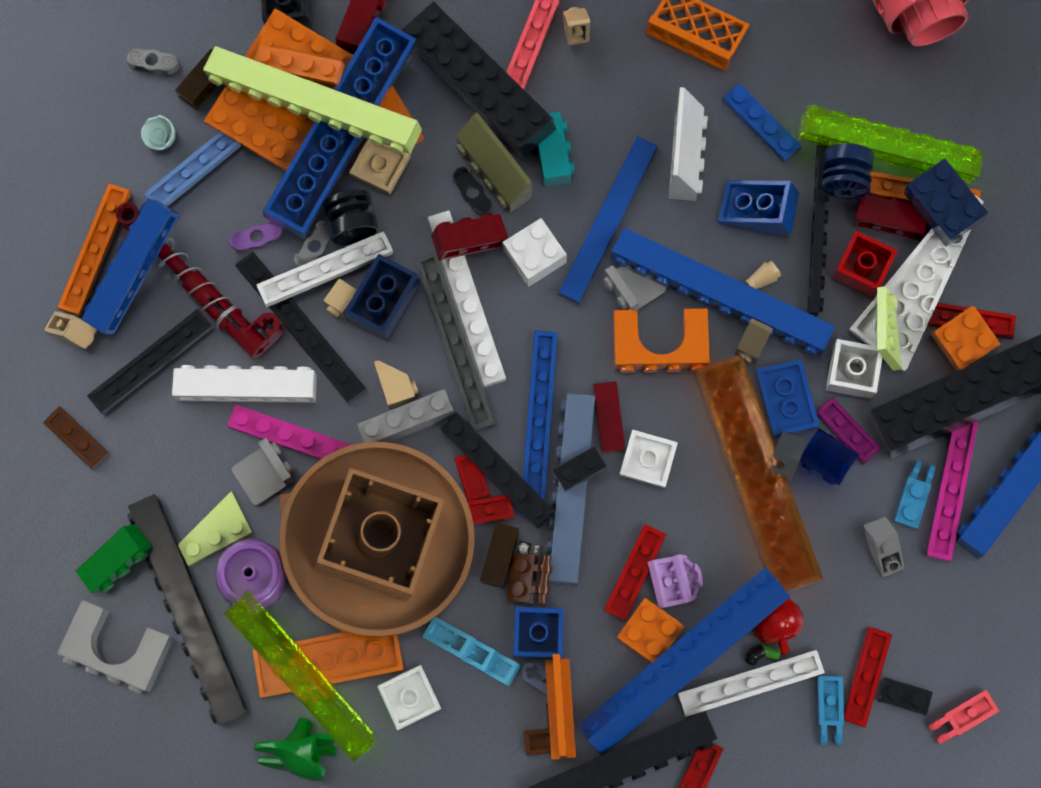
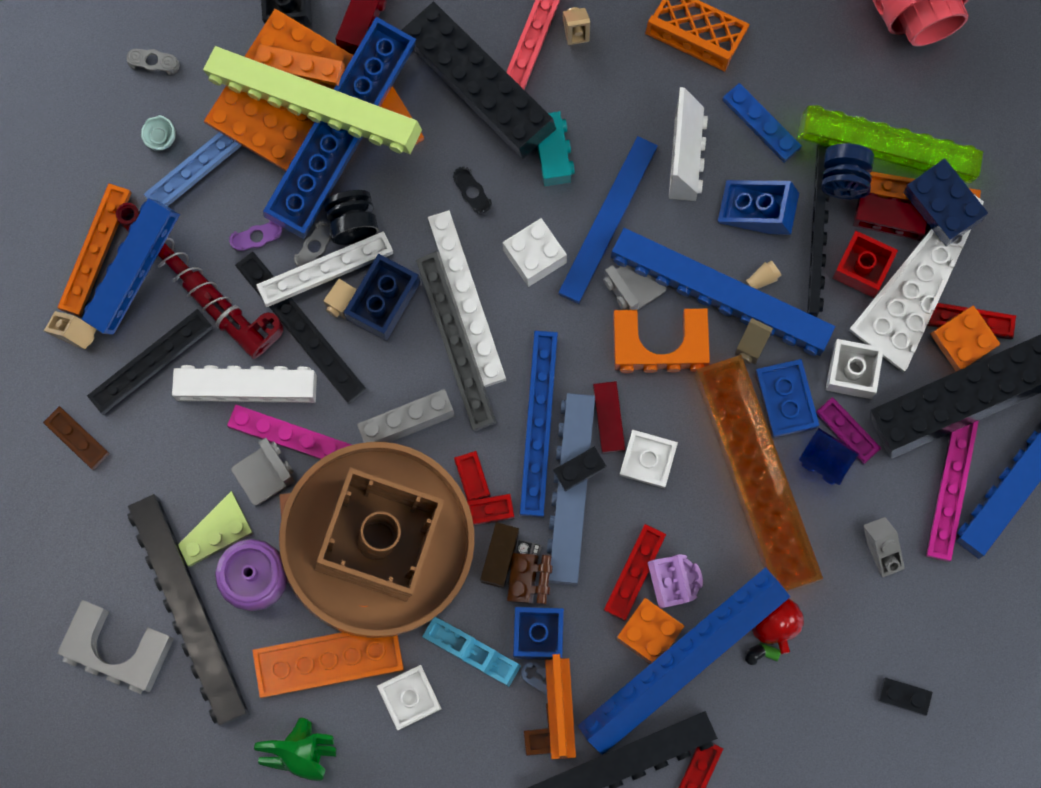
(113, 559): green brick -> none
(196, 87): dark brown piece -> none
(300, 675): clear neon green brick -> none
(379, 166): tan plate -> none
(395, 385): tan slope -> none
(469, 236): dark red brick -> none
(494, 164): olive slope -> none
(497, 470): black plate -> none
(750, 683): white plate -> none
(789, 452): dark grey hinge -> none
(830, 707): dark azure hinge -> none
(866, 677): red tile -> none
(887, 328): yellowish green wing -> none
(914, 498): dark azure hinge -> none
(966, 715): coral hinge -> none

